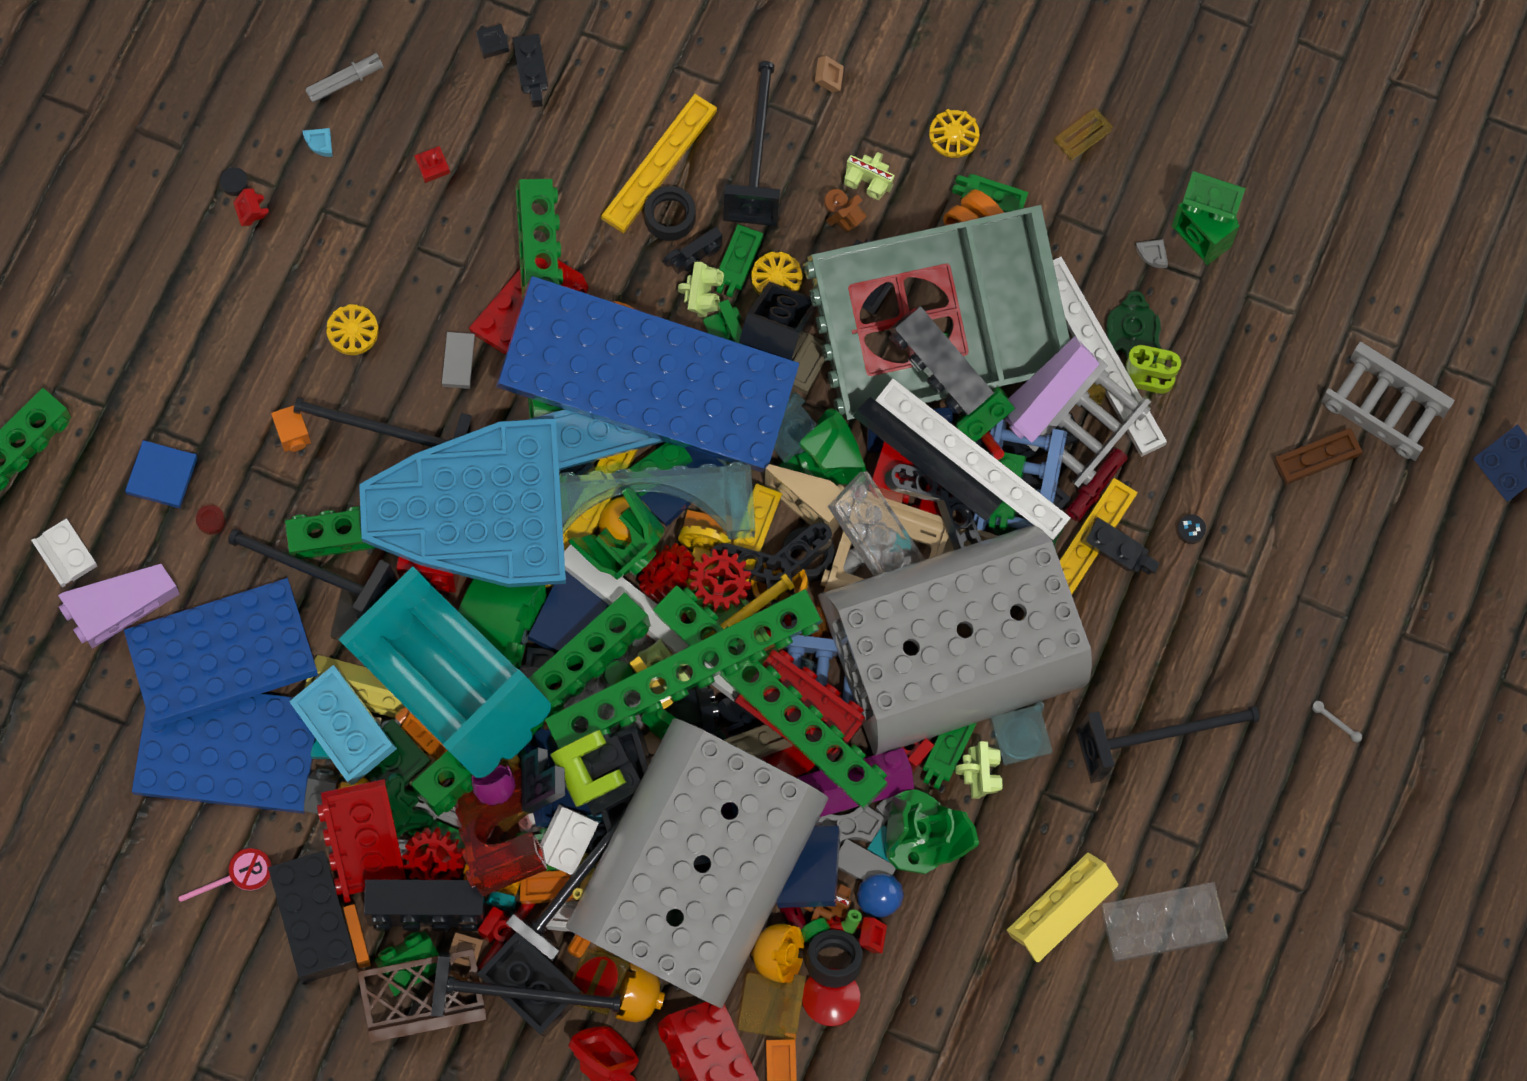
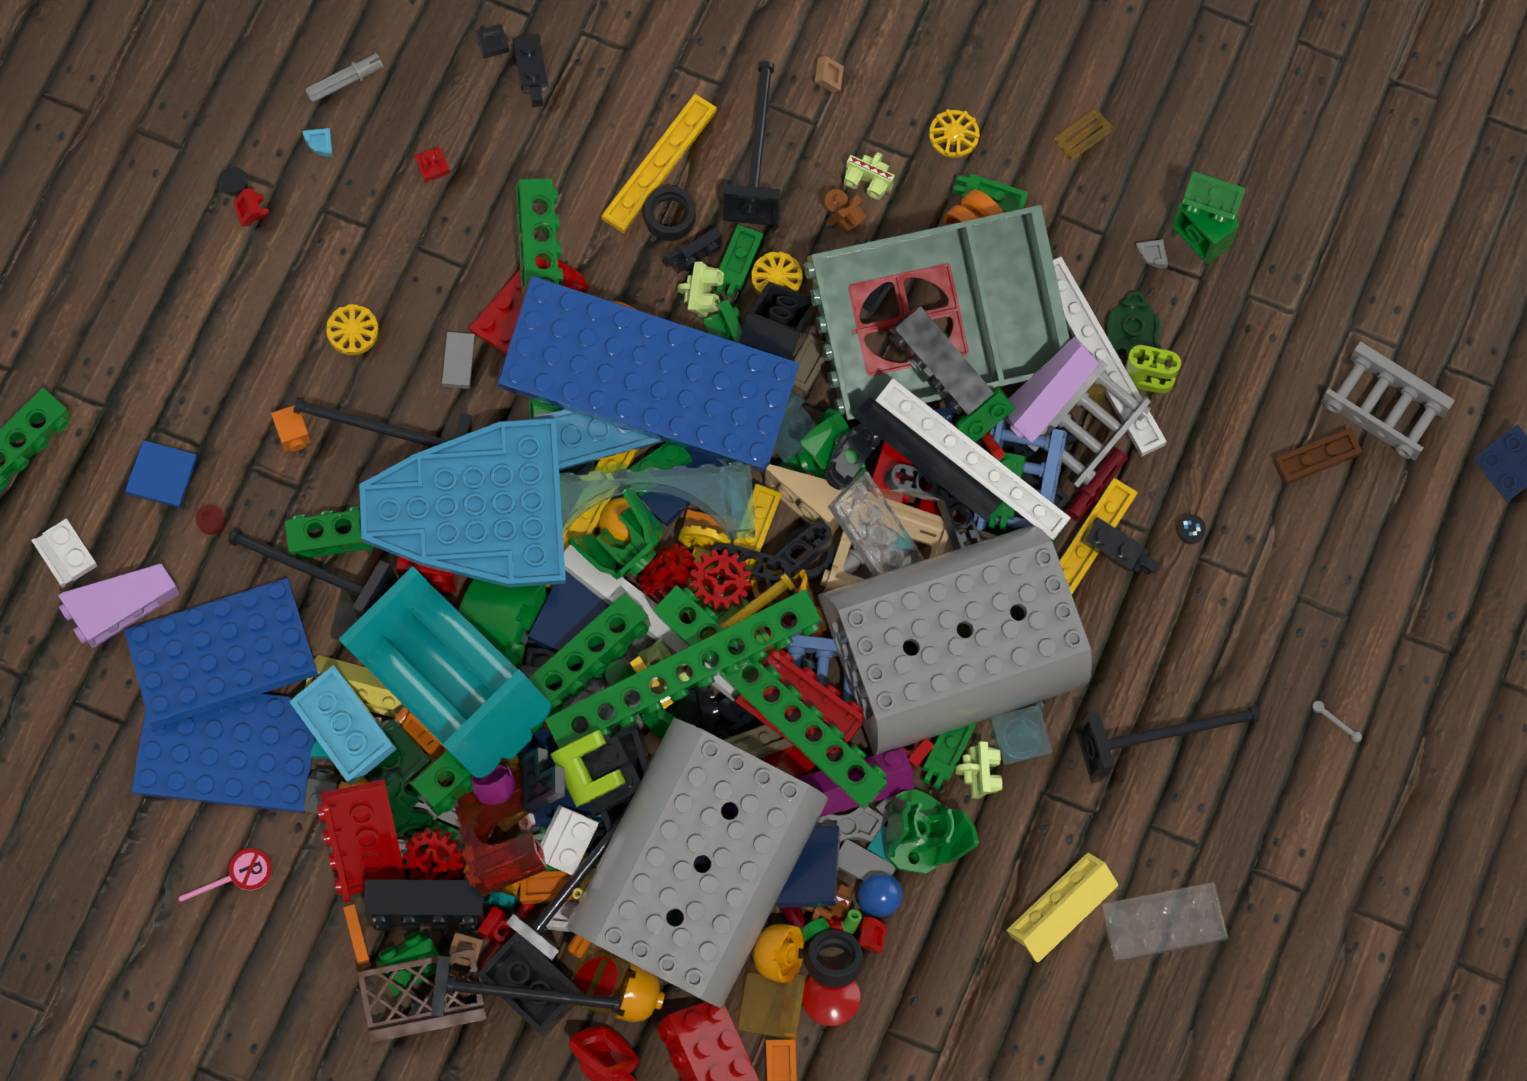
(313, 917): black brick -> none
(862, 442): none -> black piece

